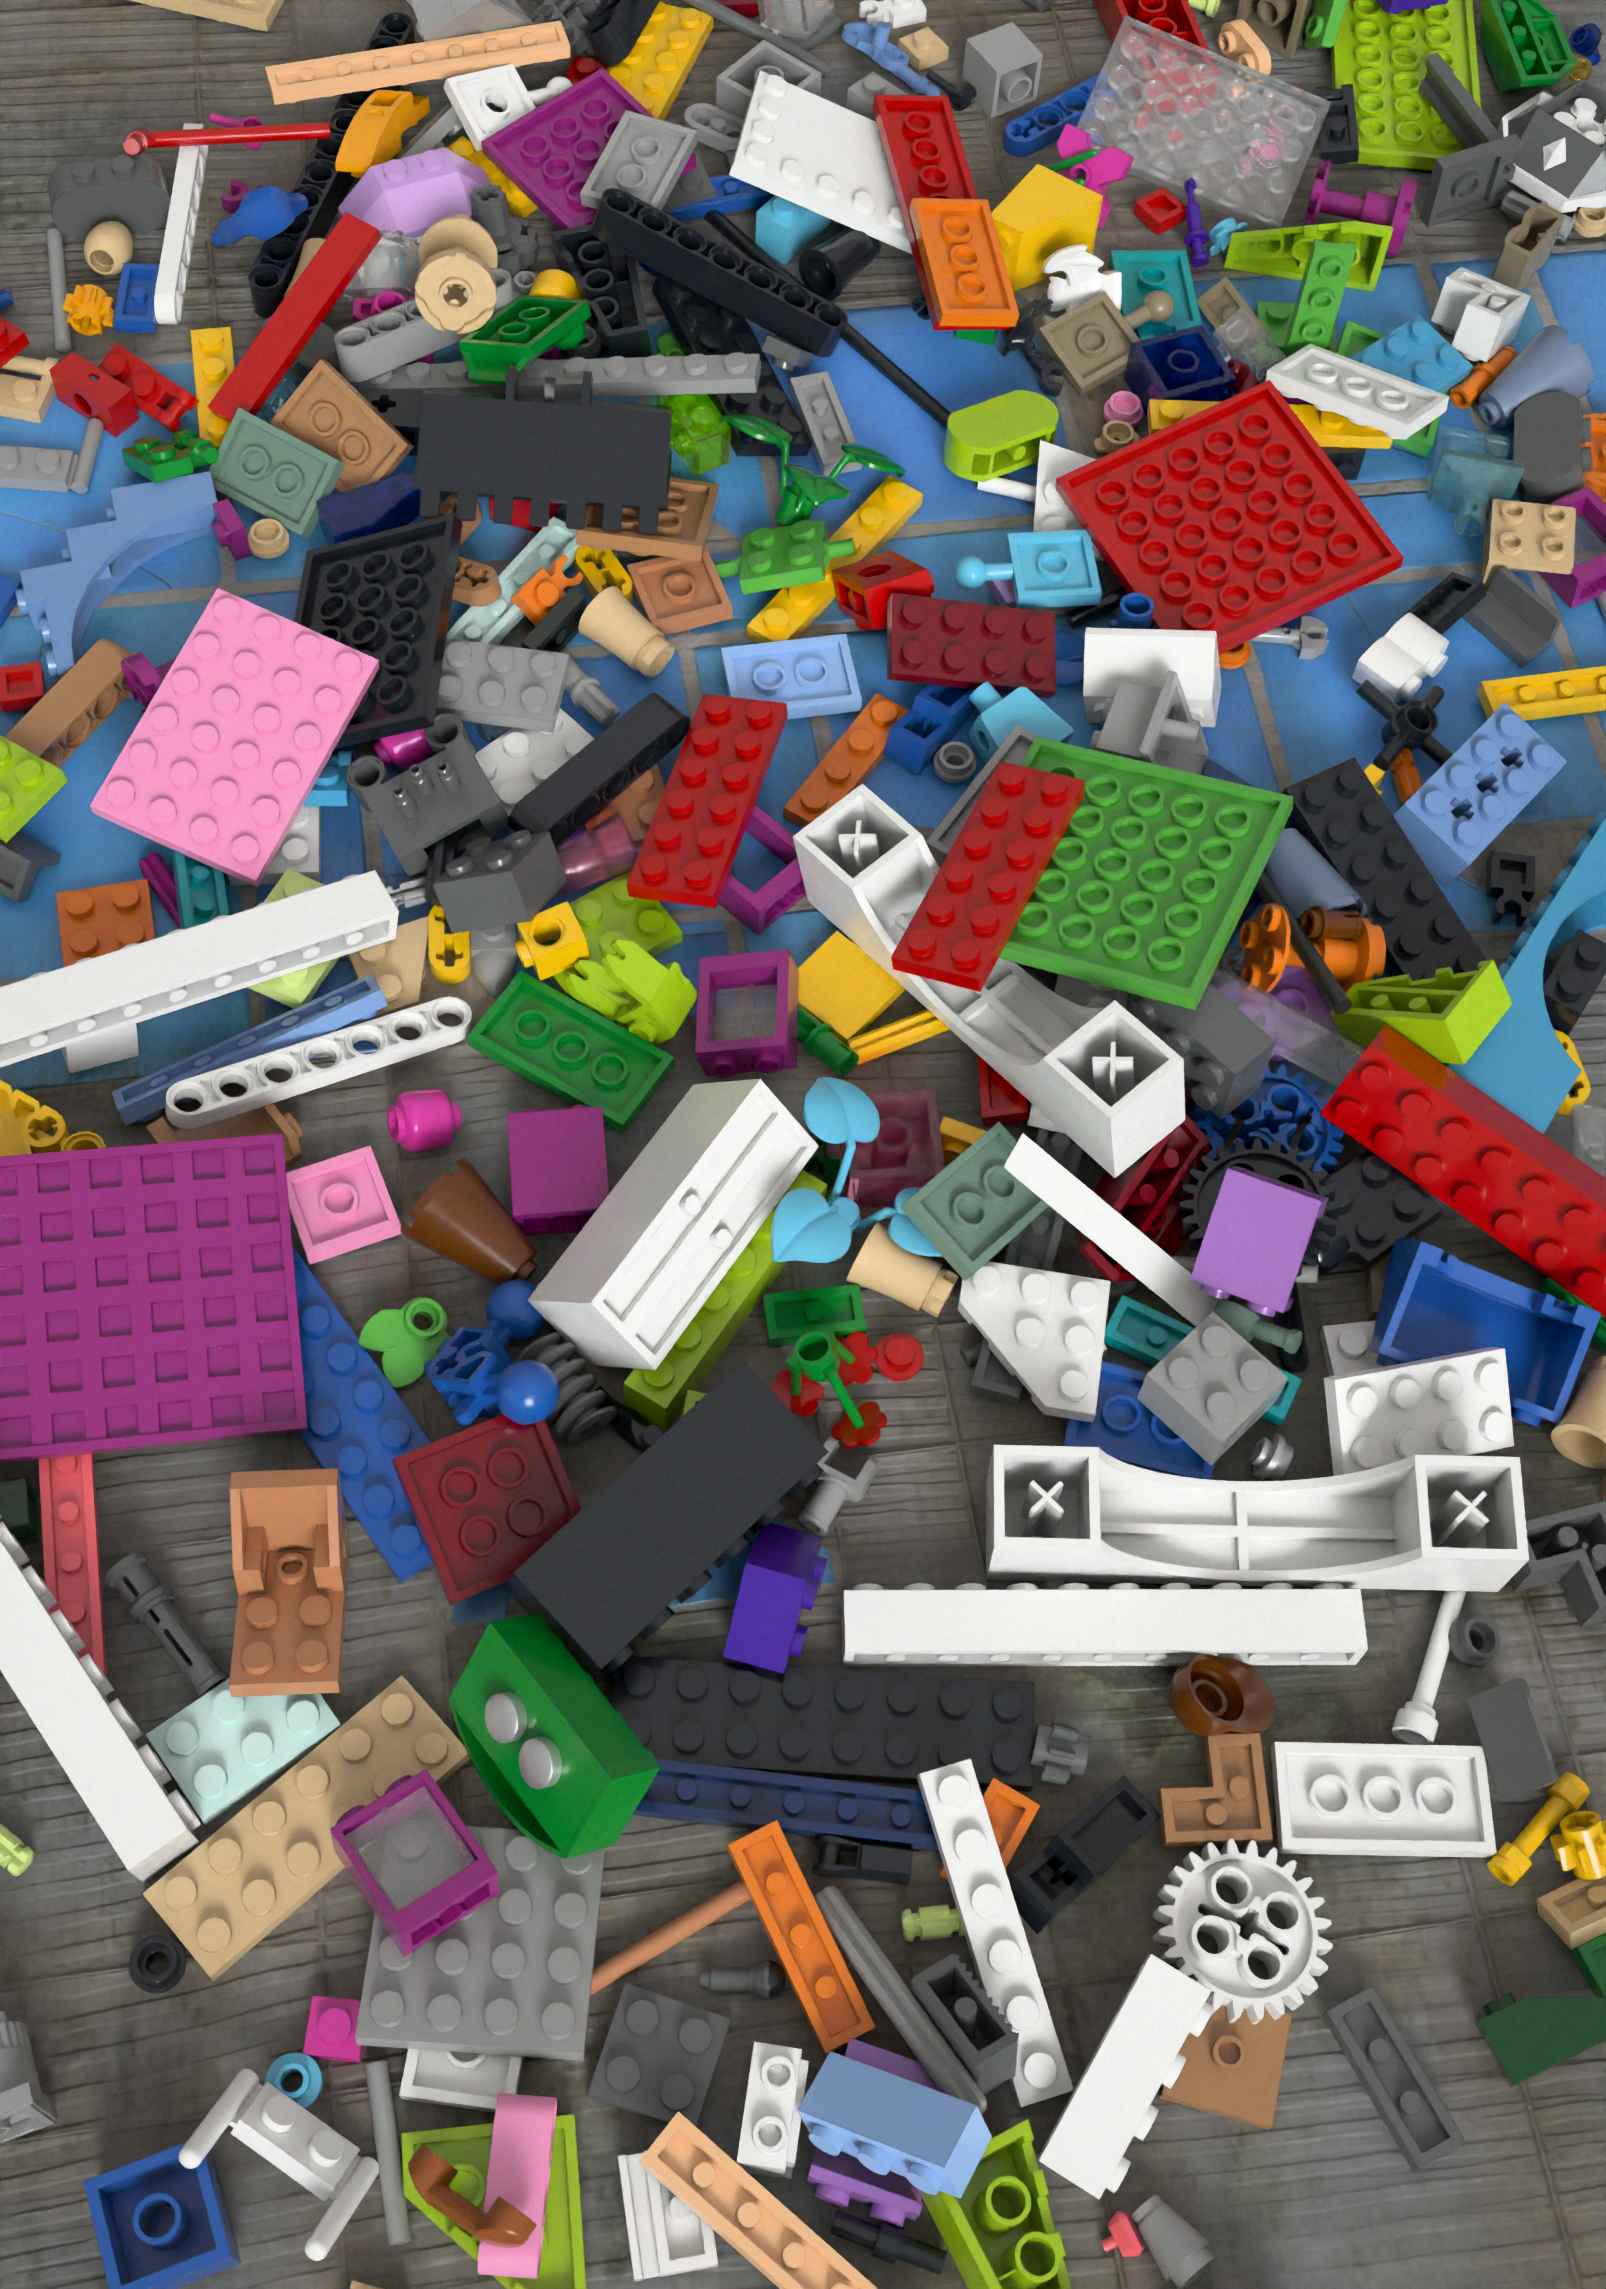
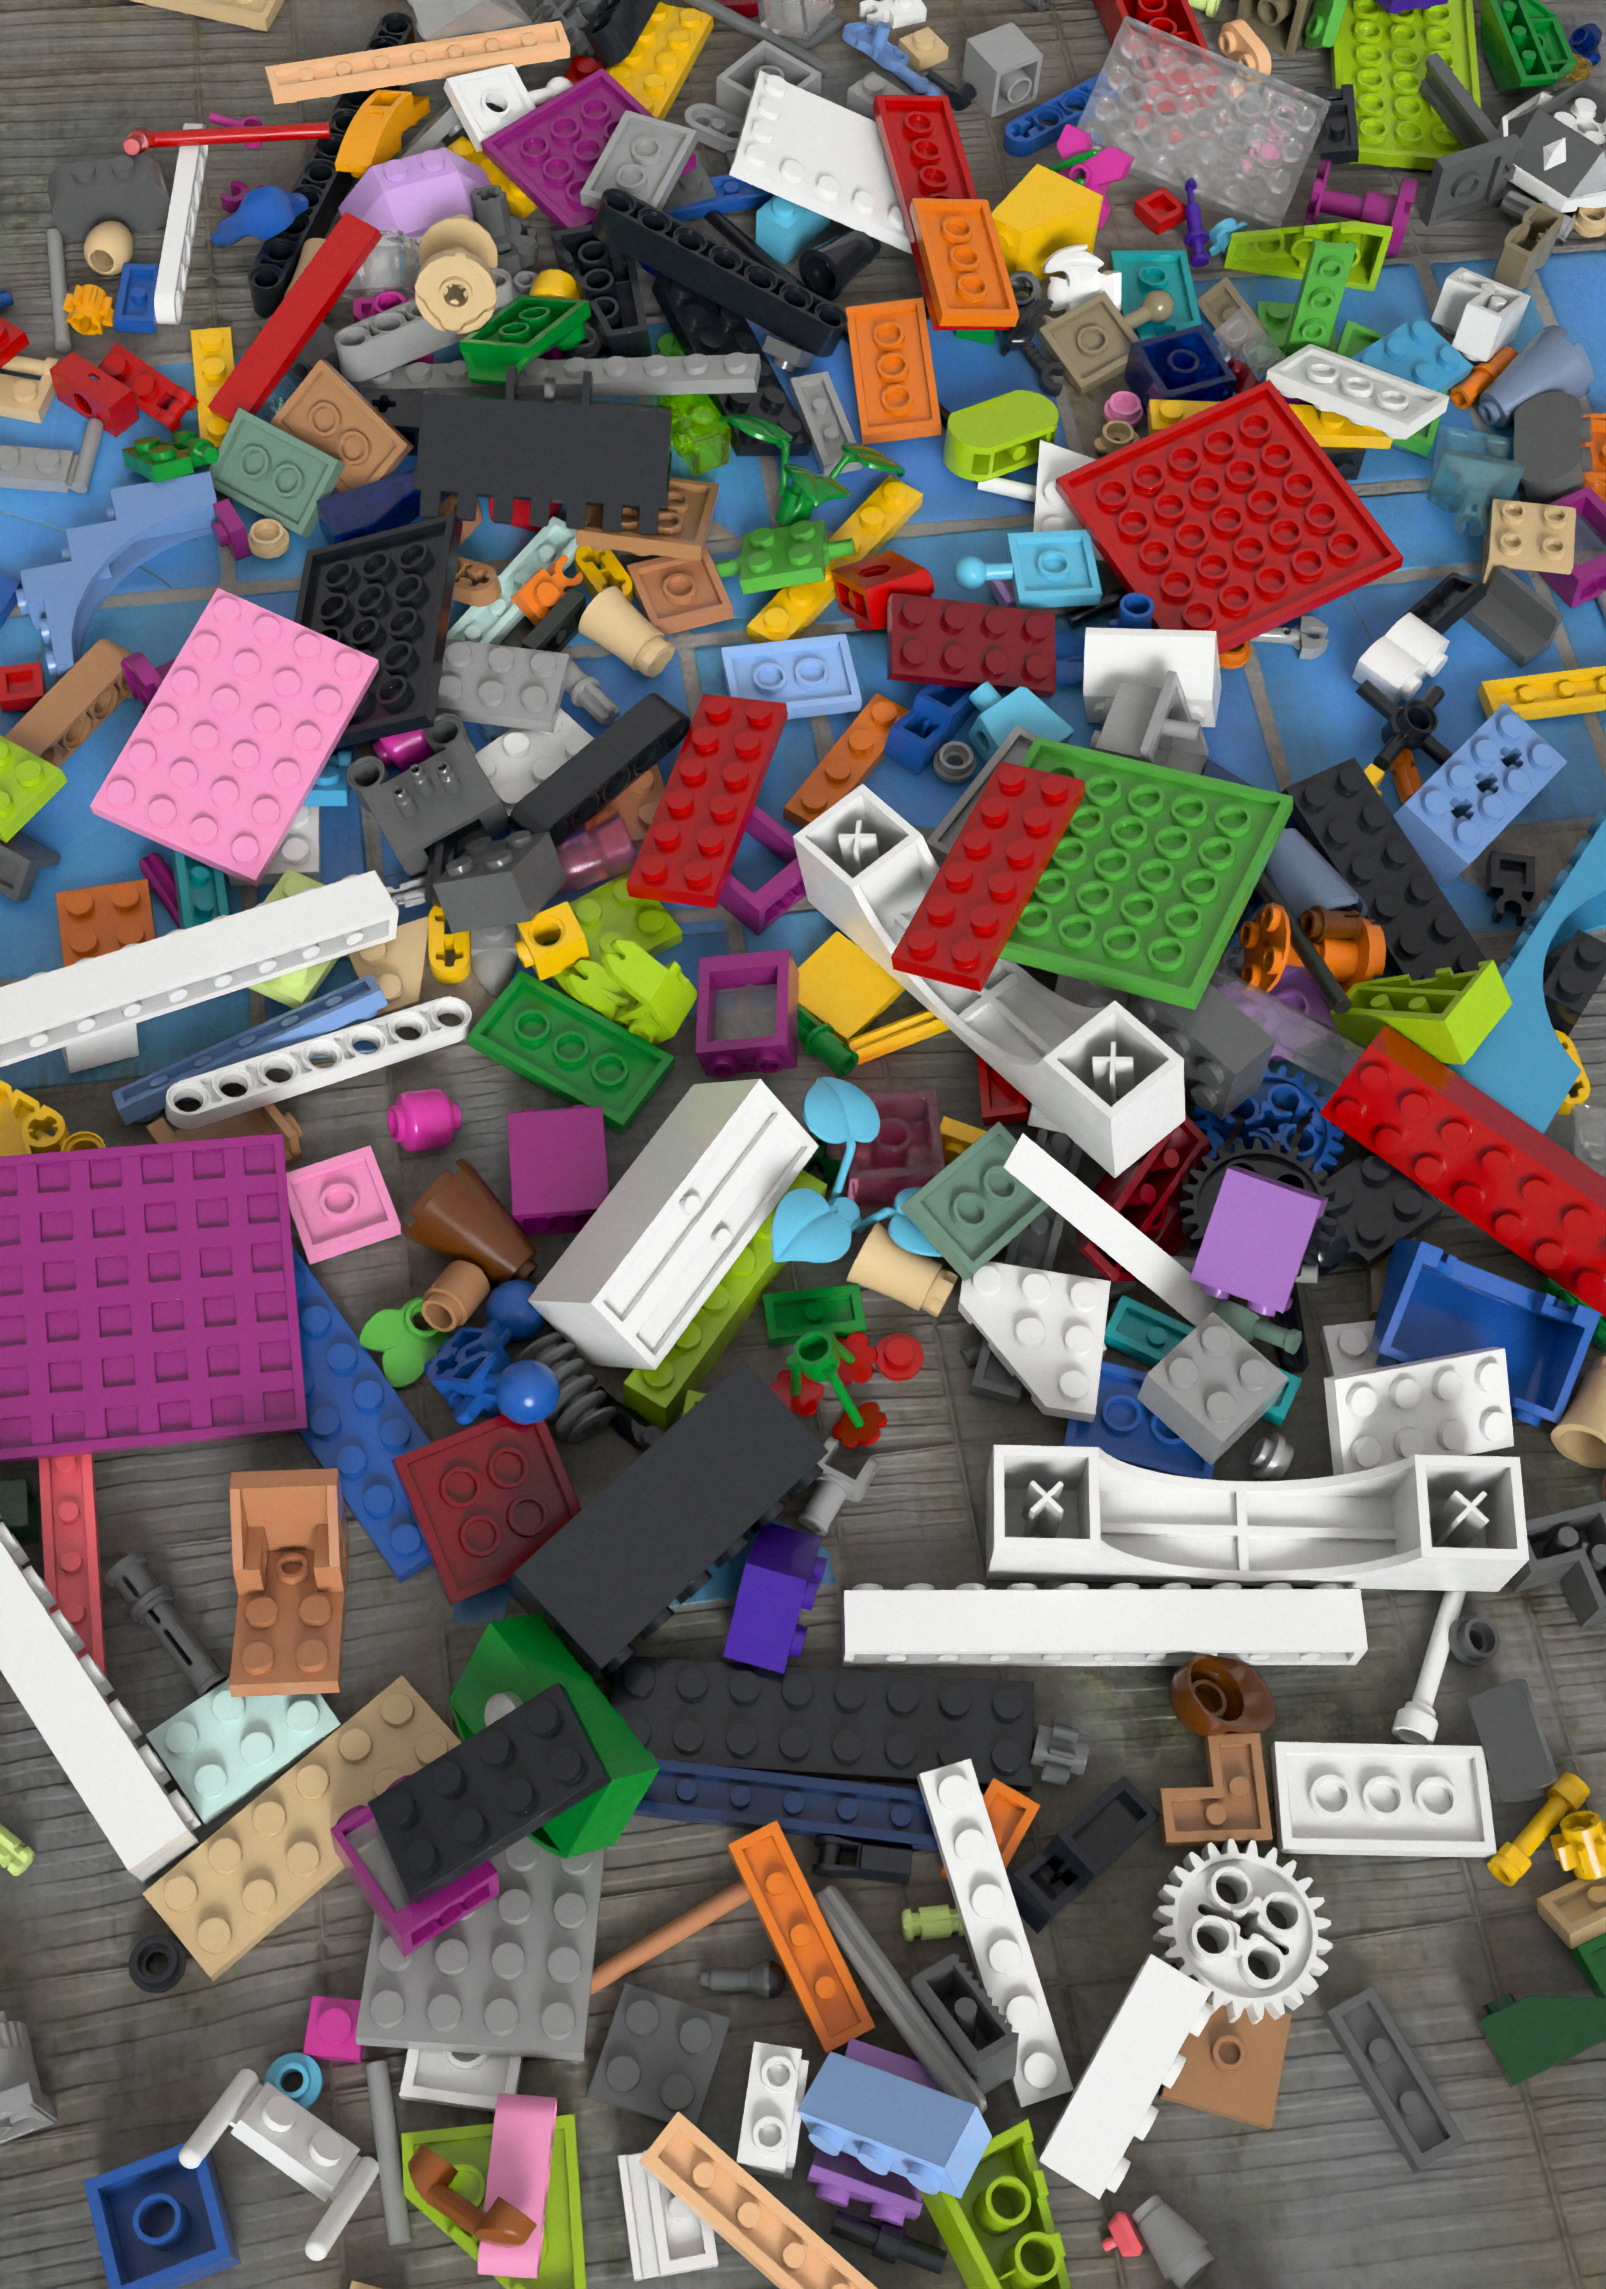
(454, 1295): none -> medium nougat brick
(488, 1793): none -> black plate
(893, 371): none -> orange plate
(1026, 282): none -> dark grey cone

